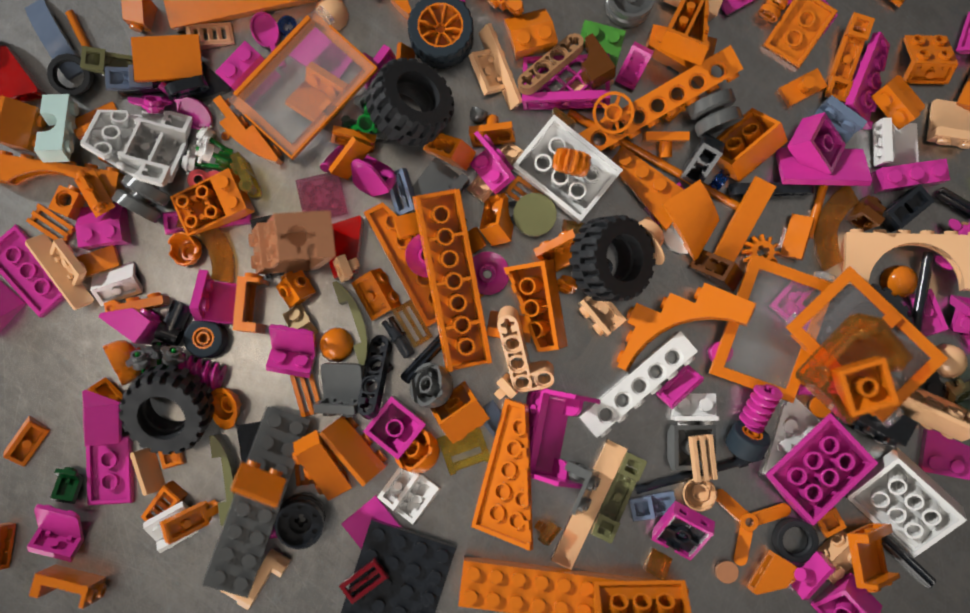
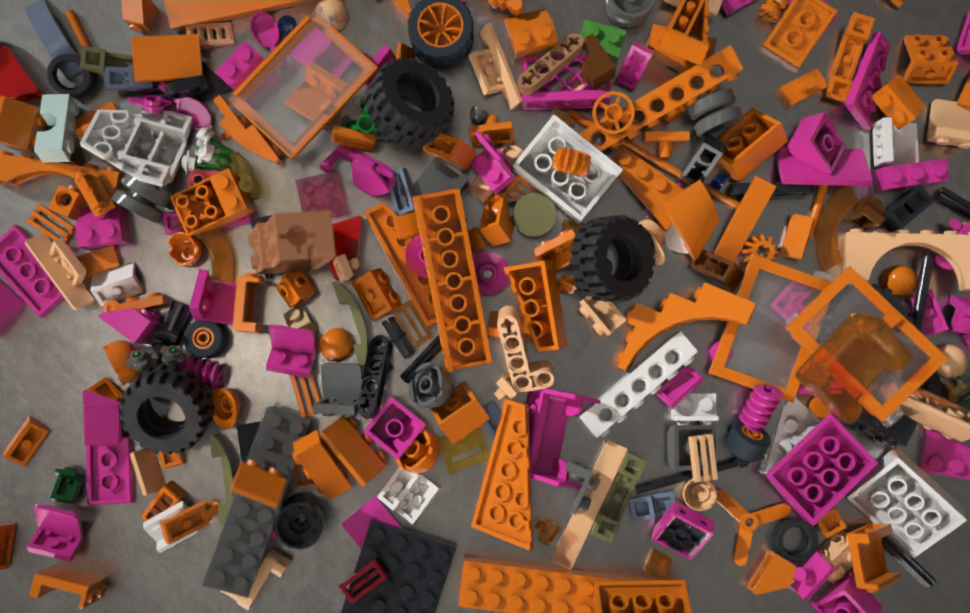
(354, 149): orange tile -> none
(726, 571): nougat tile -> none
(843, 118): sand blue bracket -> none
(865, 385): orange slope -> none

